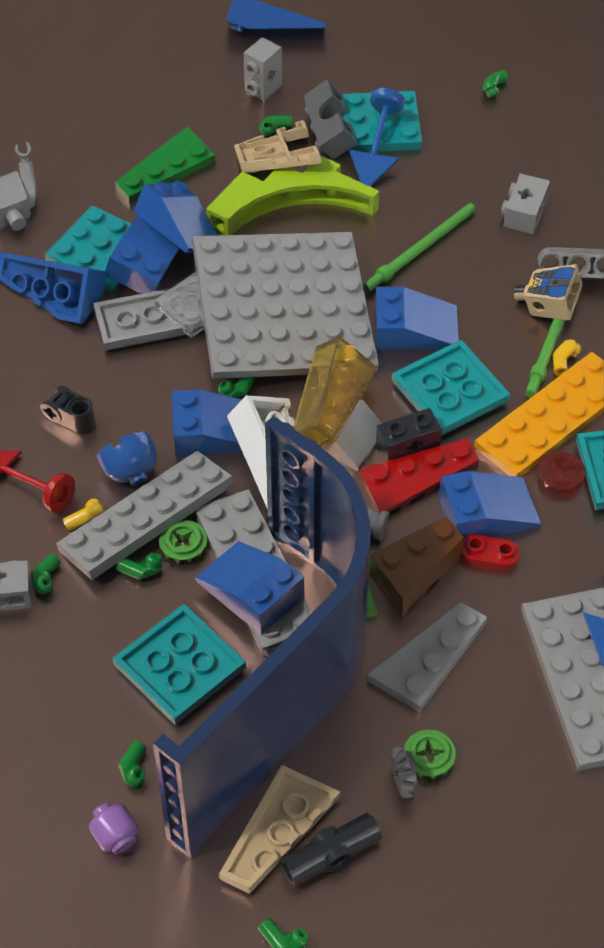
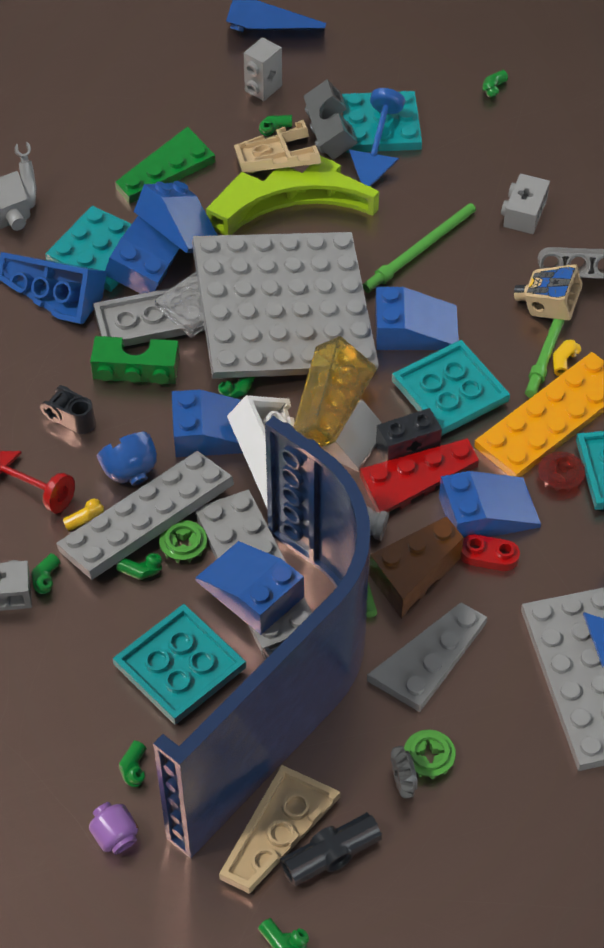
(155, 365): none -> green arch

